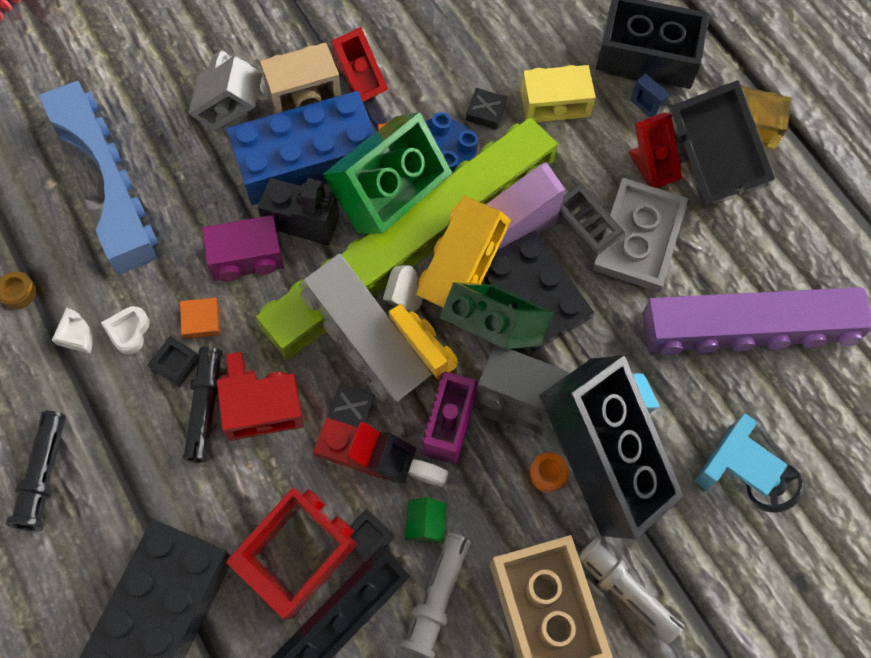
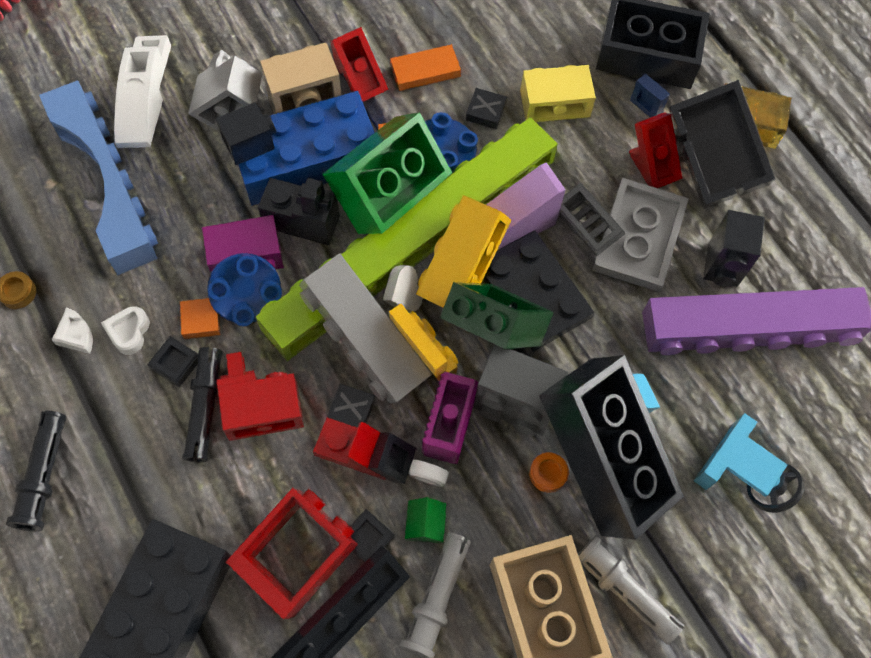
(138, 91): none -> white slope
(242, 287): none -> blue dish
(246, 133): none -> black brick
(425, 67): none -> orange tile
(734, 248): none -> black brick

